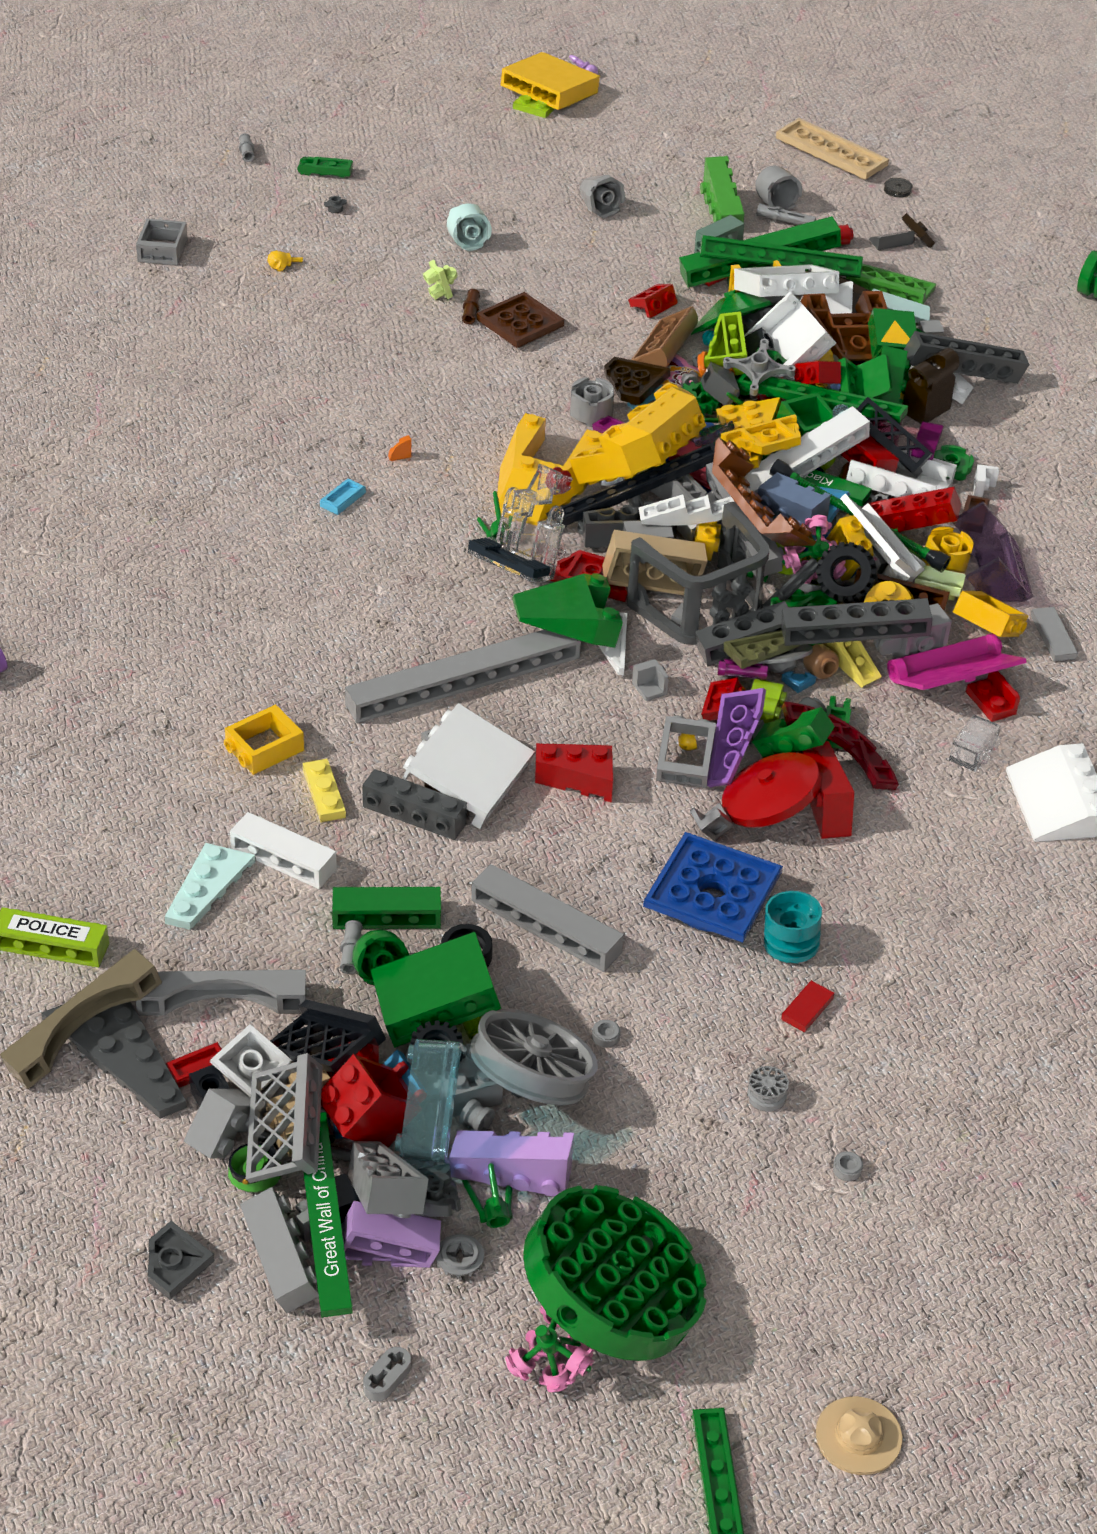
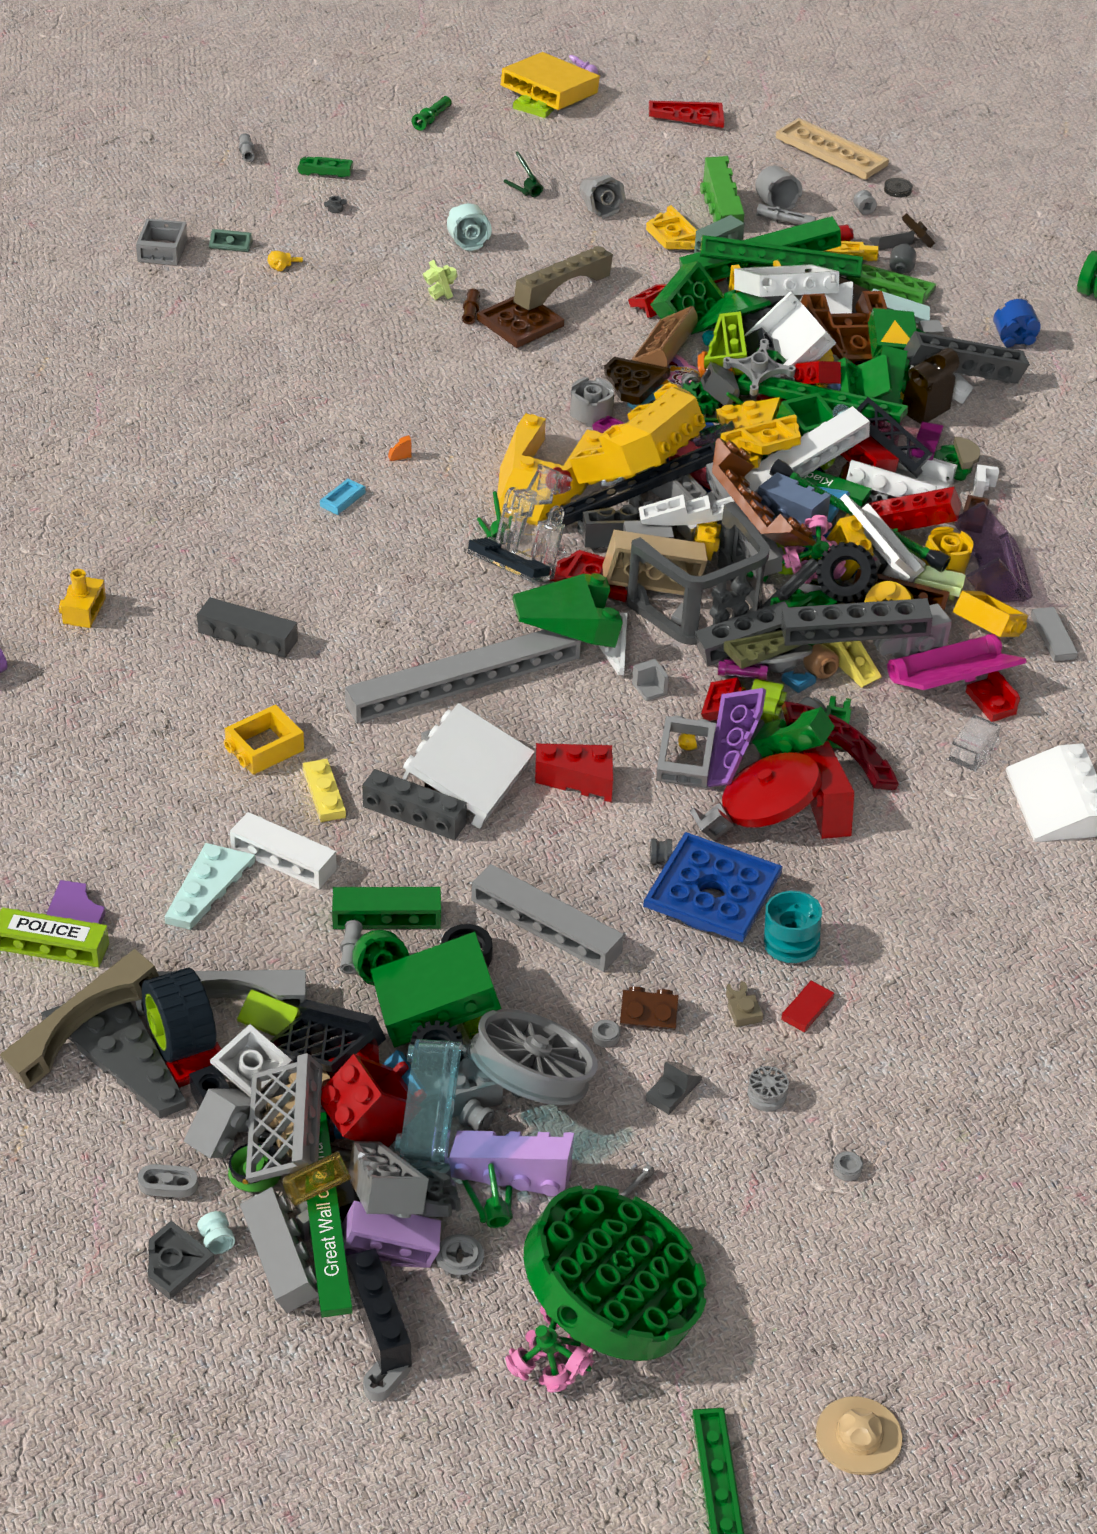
(72, 902): none -> medium lavender tile
(82, 599): none -> yellow brick
(168, 1180): none -> light grey plate
(179, 1014): none -> black wheel
(216, 1232): none -> light aqua wheel
(230, 240): none -> sand green slope
(247, 627): none -> dark grey brick
(267, 1013): none -> lime slope
(315, 1179): none -> clear yellow brick
(378, 1311): none -> black brick
(428, 115): none -> green pin
(531, 184): none -> dark green plant
(537, 287): none -> dark tan arch
(647, 1172): none -> light grey hinge
(649, 1008): none -> reddish brown bracket
(660, 850): none -> dark grey wheel
(672, 230): none -> yellow wing
(673, 1086): none -> dark grey slope
(688, 288): none -> green wedge
(692, 112): none -> red wing
(743, 1008): none -> dark tan plate
(865, 202): none -> light grey wheel
(868, 252): none -> yellow hinge
(902, 258): none -> dark grey head
(967, 452): none -> dark tan tile
(1017, 323): none -> blue brick

